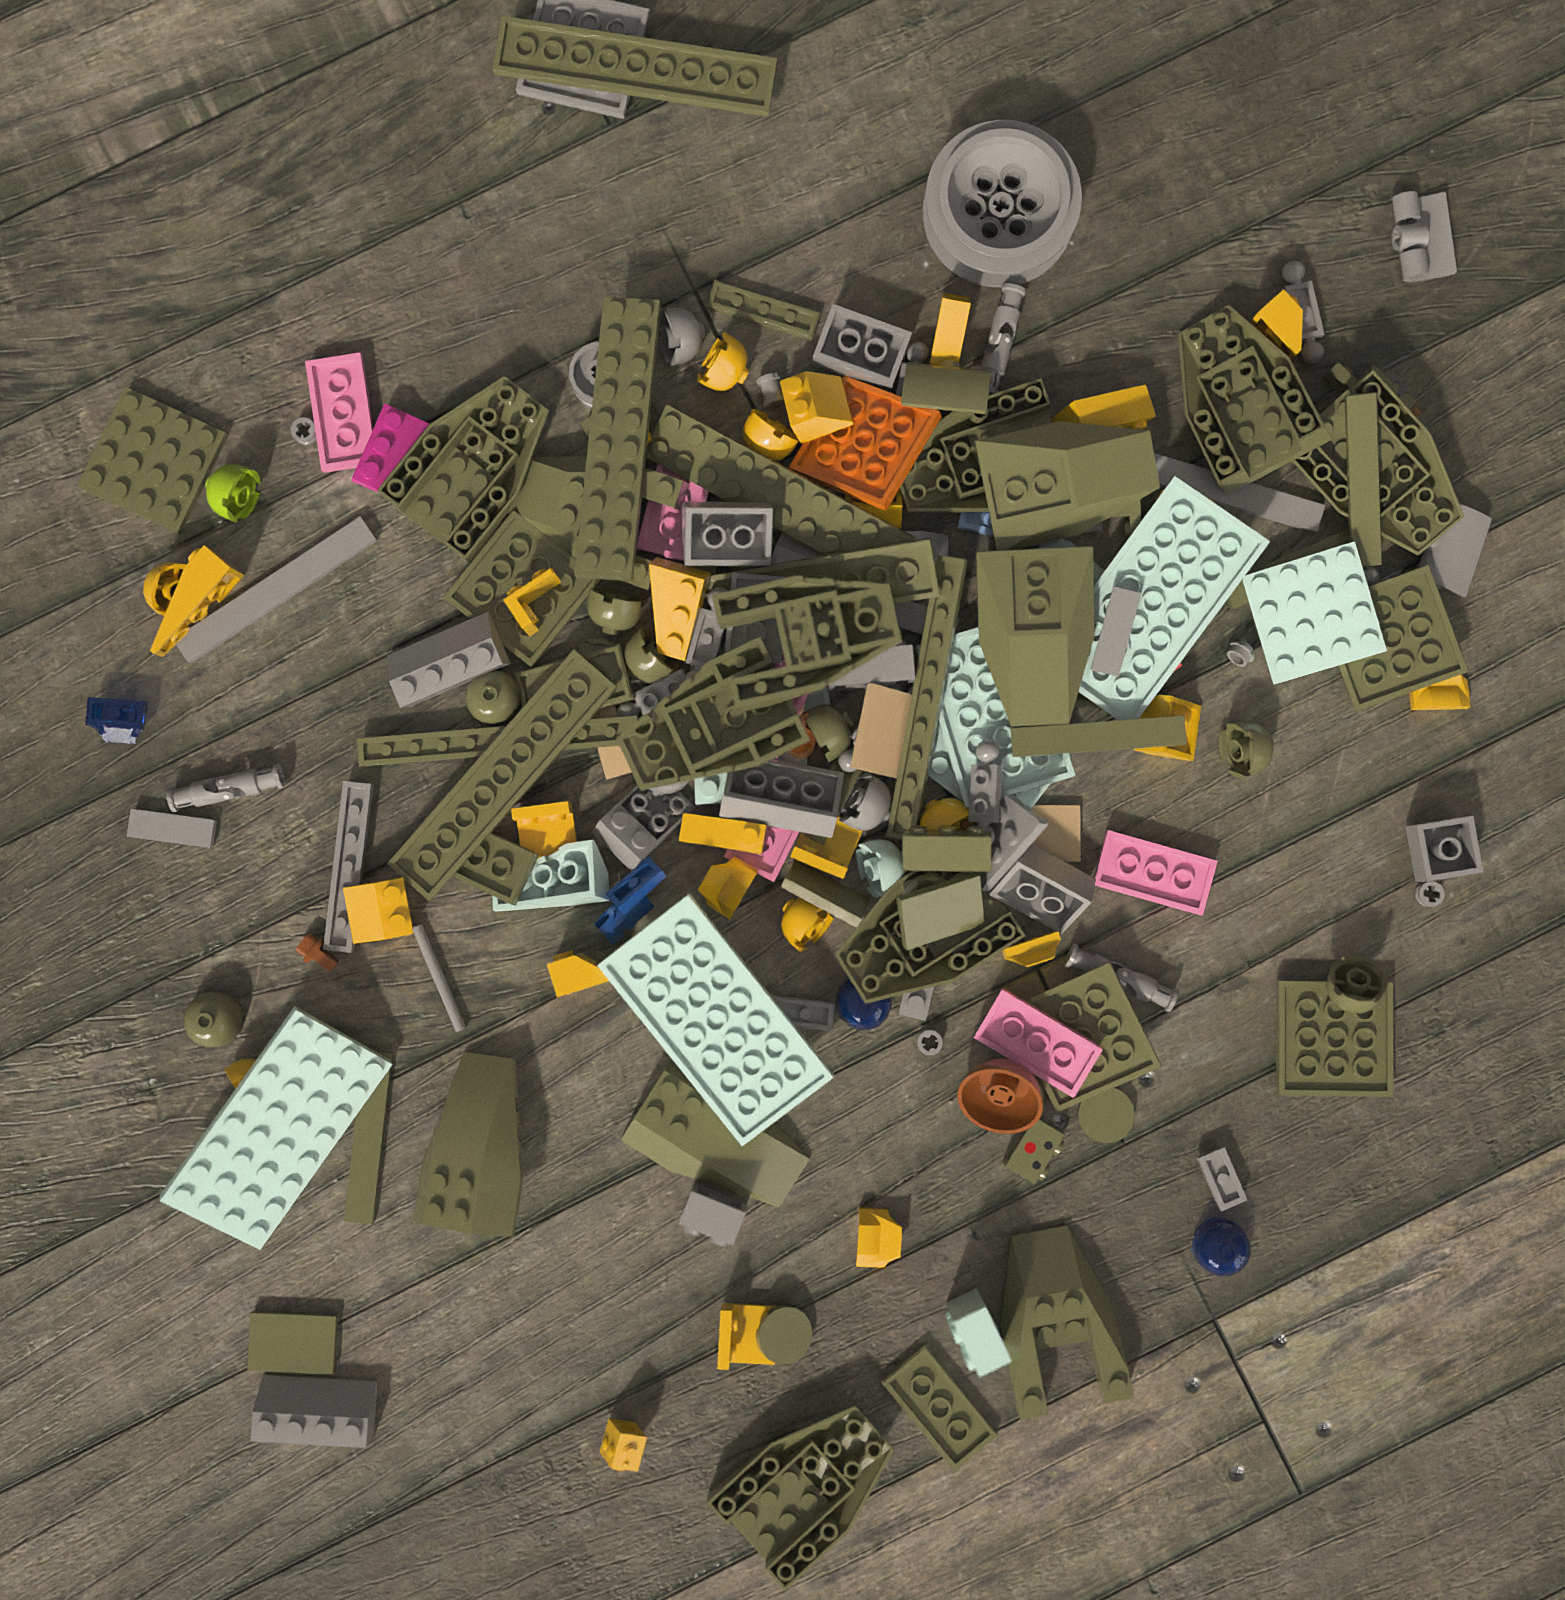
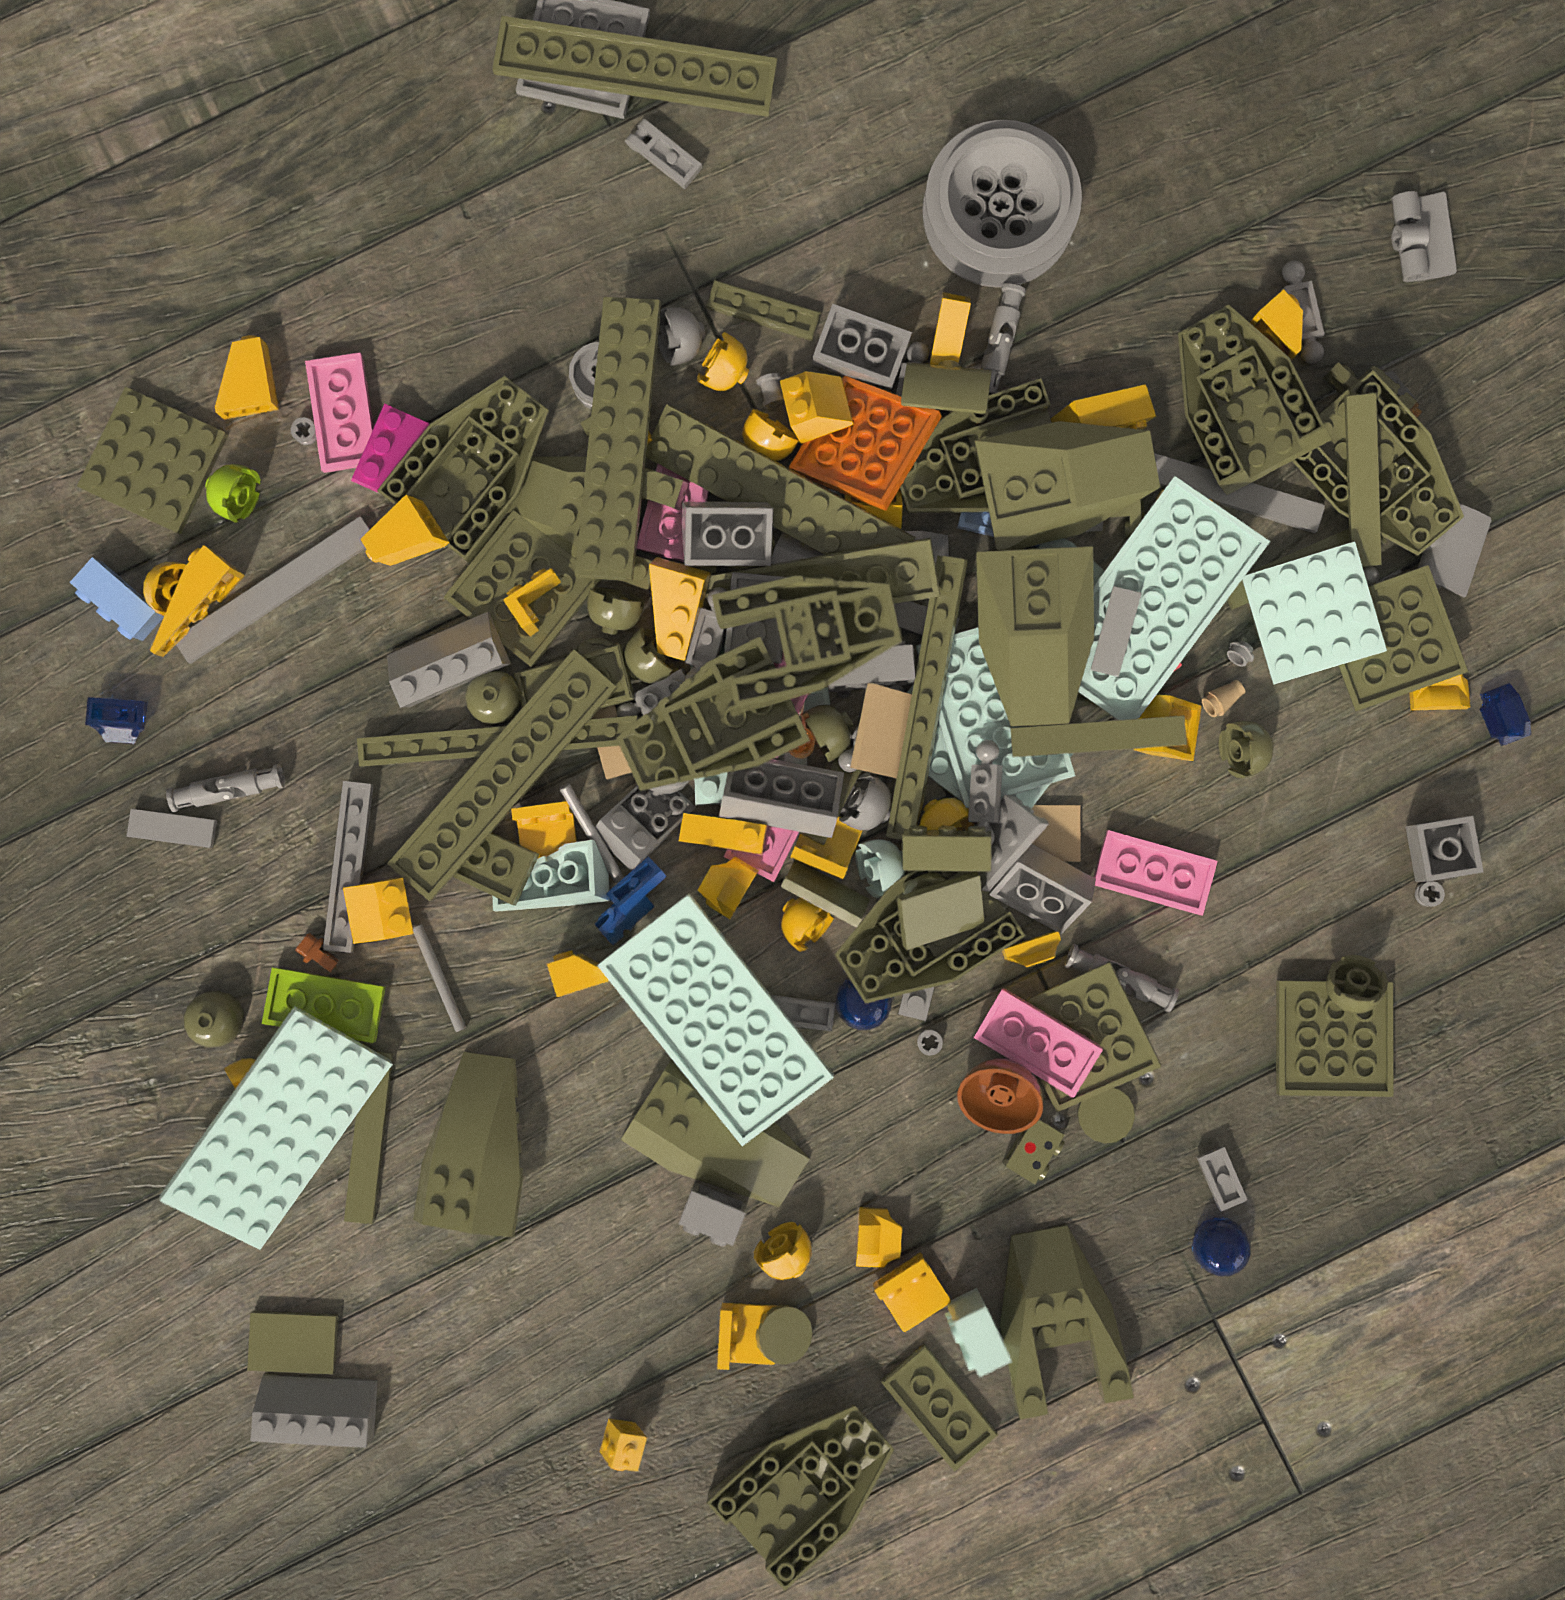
(115, 600): none -> light blue brick
(247, 380): none -> yellow slope
(338, 1002): none -> lime plate
(404, 533): none -> yellow slope
(591, 831): none -> light grey bar
(664, 154): none -> light grey plate
(784, 1253): none -> yellow cylinder
(911, 1292): none -> yellow bracket
(1221, 699): none -> tan cone
(1505, 714): none -> clear blue slope

